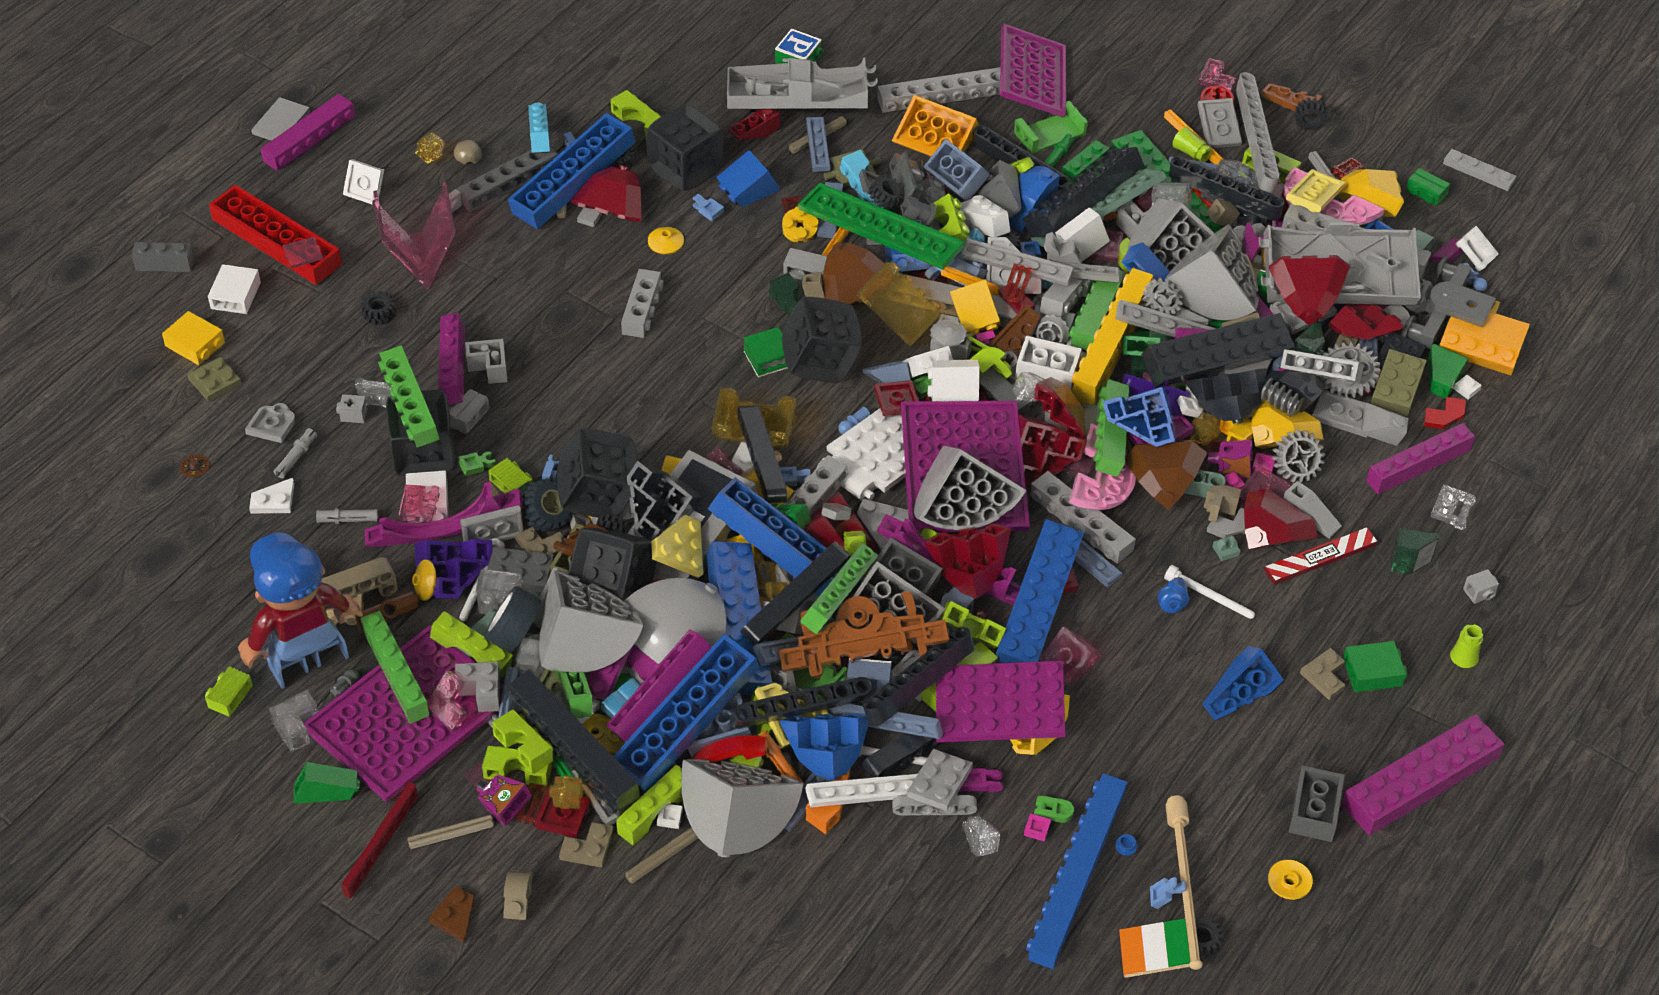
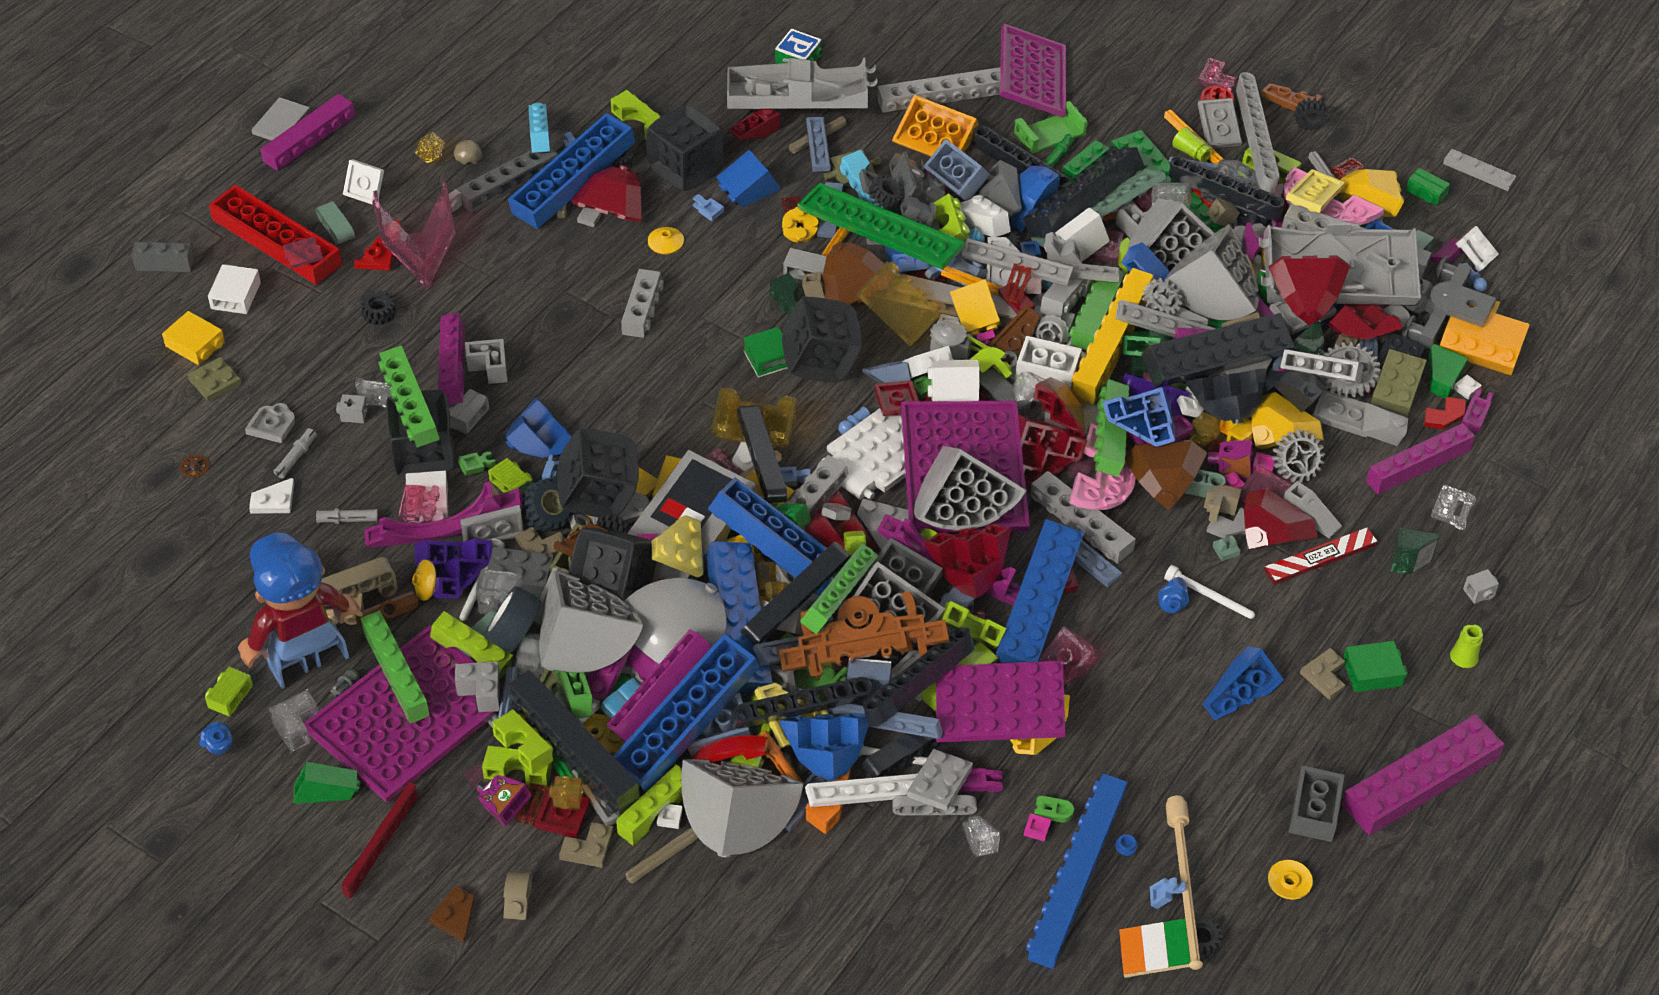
(216, 738): none -> blue head
(335, 223): none -> sand green beam
(376, 257): none -> red wing
(443, 702): clear pink plate -> none
(450, 831): dark tan axle -> none
(537, 432): none -> blue brick
(658, 500): black brick -> none
(1023, 164): lime beam -> none
(1280, 398): dark grey piece -> none
(1477, 411): none -> magenta hinge

